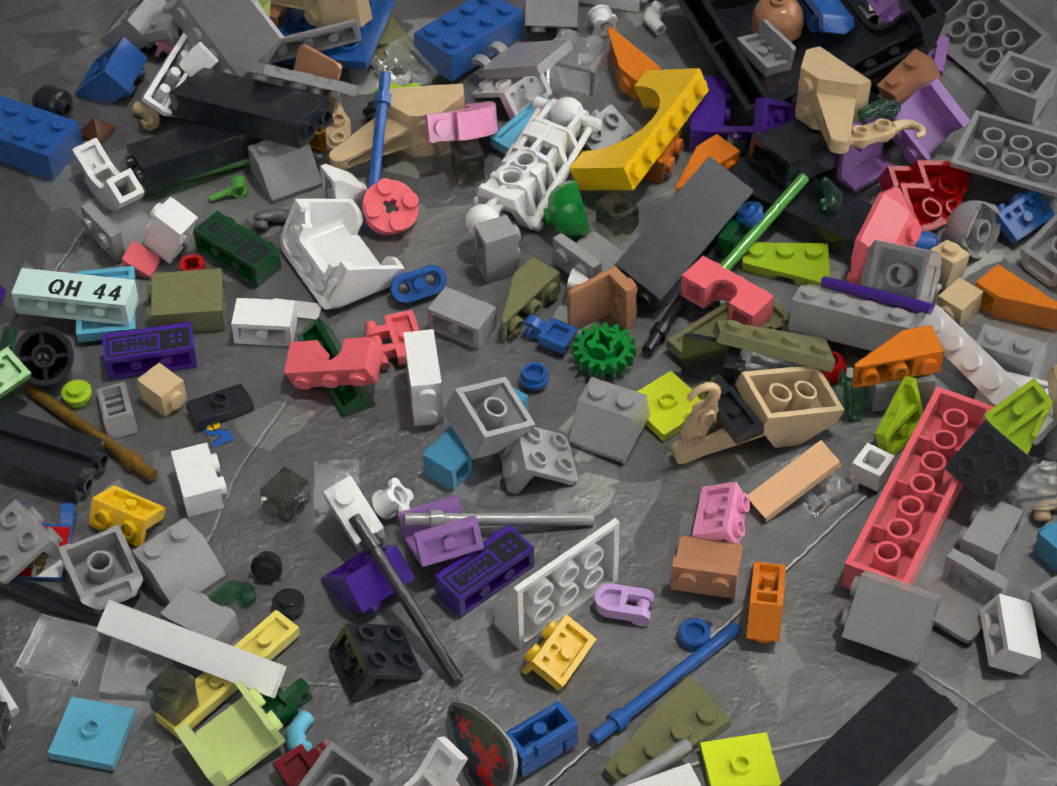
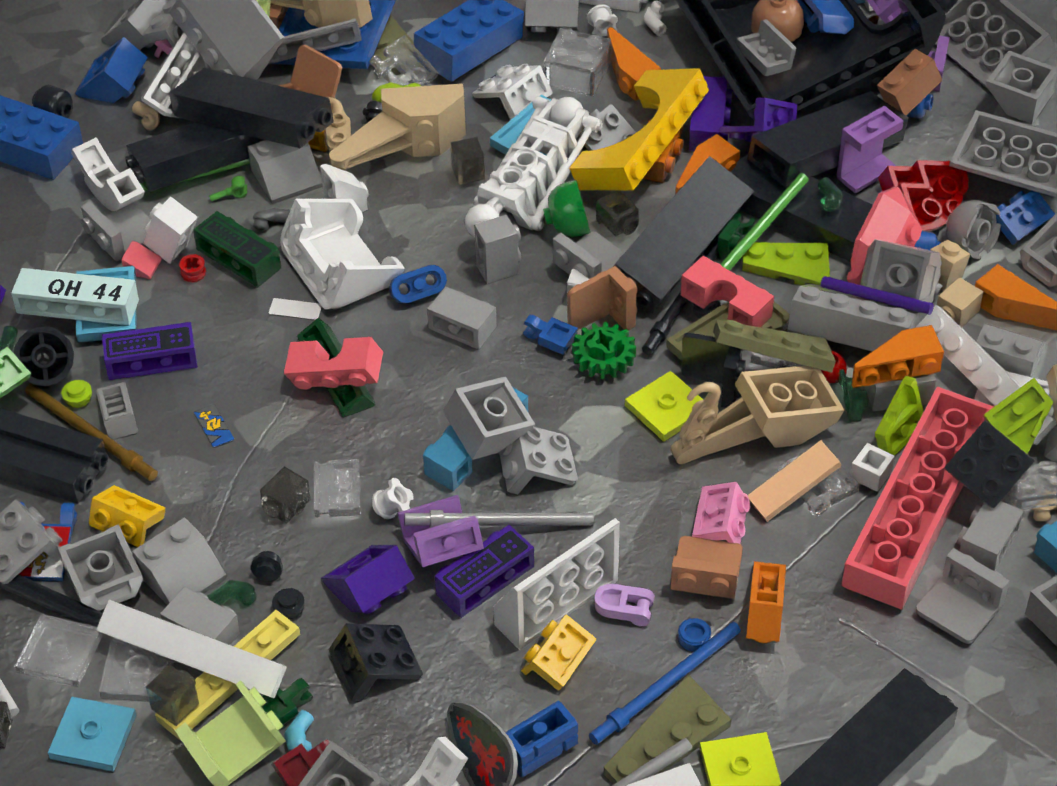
(97, 129): reddish brown slope -> none
(162, 390): tan brick -> none
(187, 297): olive brick -> none
(196, 59): white slope -> none
(198, 479): white brick -> none
(219, 405): black plate -> none
(264, 322): white brick -> none
(299, 80): light grey plate -> none
(346, 501): white brick -> none
(372, 545): black bar -> none
(382, 101): blue bar -> none
(393, 328): coral plate -> none
(397, 193): coral plate -> none
(423, 377): white brick -> none
(469, 123): bright pink arch -> none
(521, 58): light grey tile -> none
(529, 292): olive slope -> none
(534, 376): blue plate -> none
(608, 419): light grey slope -> none
(734, 413): black hinge -> none
(750, 214): blue plate -> none
(830, 100): tan slope -> none
(879, 108): clear green arm -> none
(890, 615): light grey brick -> none
(936, 112): medium lavender panel -> none
(1010, 634): white brick -> none

